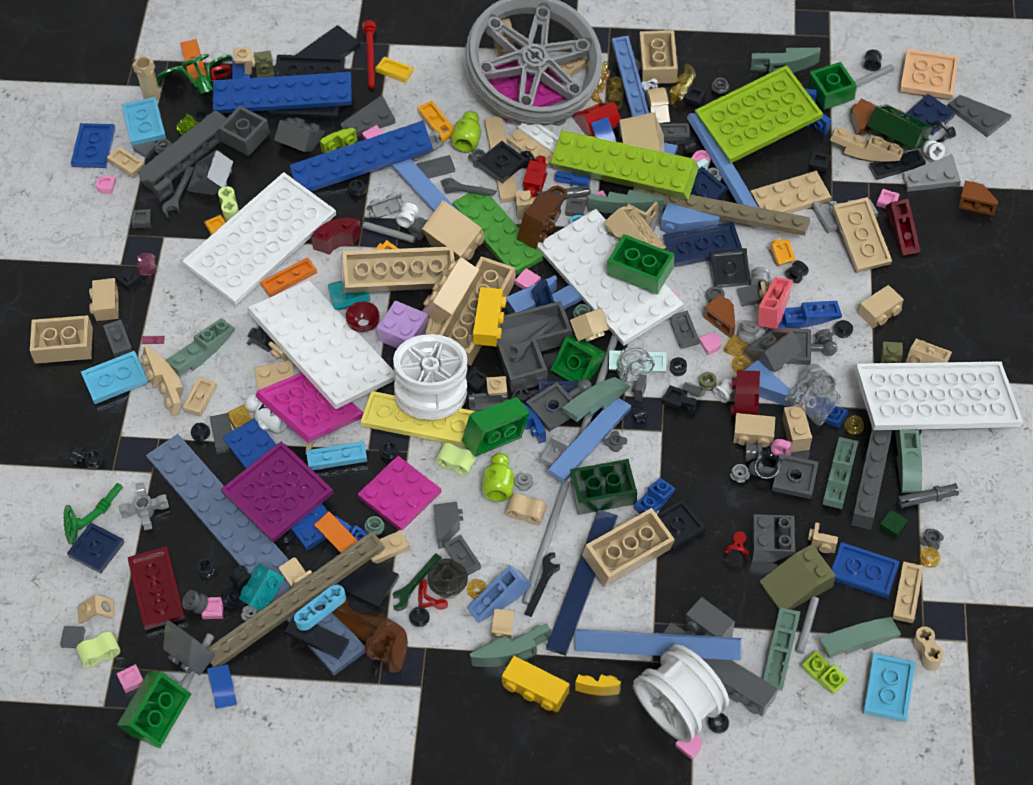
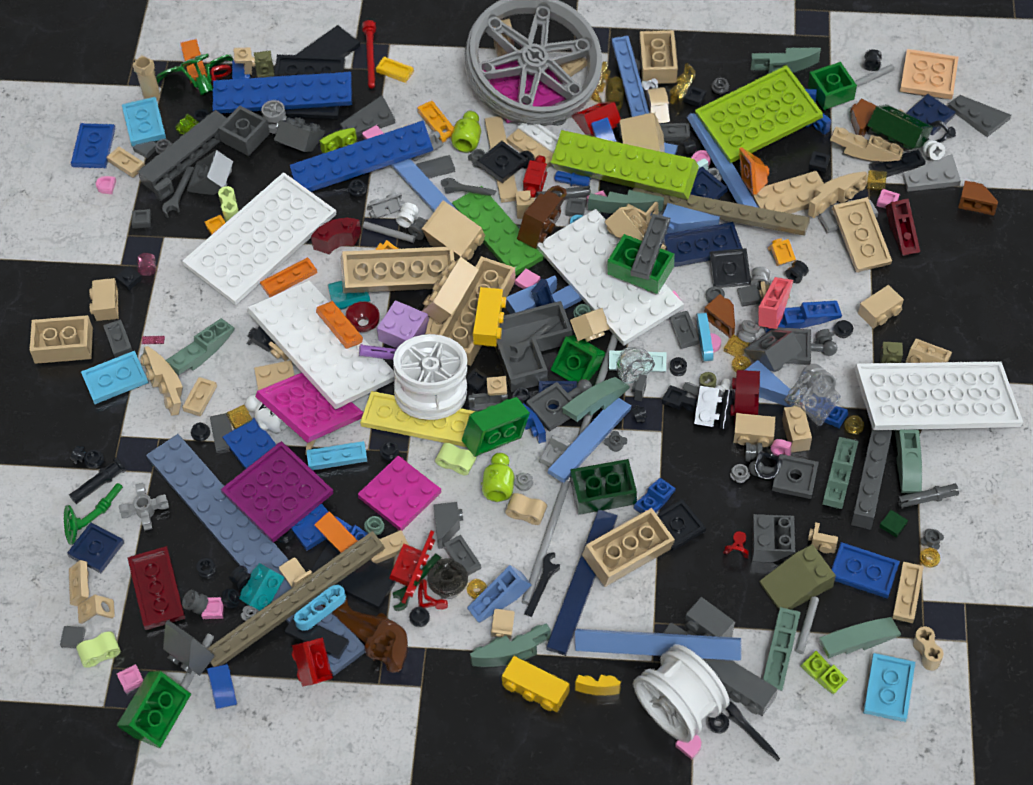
(78, 583): none -> tan plate
(104, 476): none -> black pin
(273, 112): none -> light grey wheel
(311, 662): none -> red slope
(339, 324): none -> orange plate
(377, 352): none -> medium lavender pin
(408, 565): none -> red bracket
(650, 246): none -> dark grey tile
(704, 336): none -> medium azure beam
(707, 404): none -> plate
(737, 717): none -> black piece
(753, 171): none -> orange slope
(836, 190): none -> tan slope
(876, 180): none -> clear yellow tile

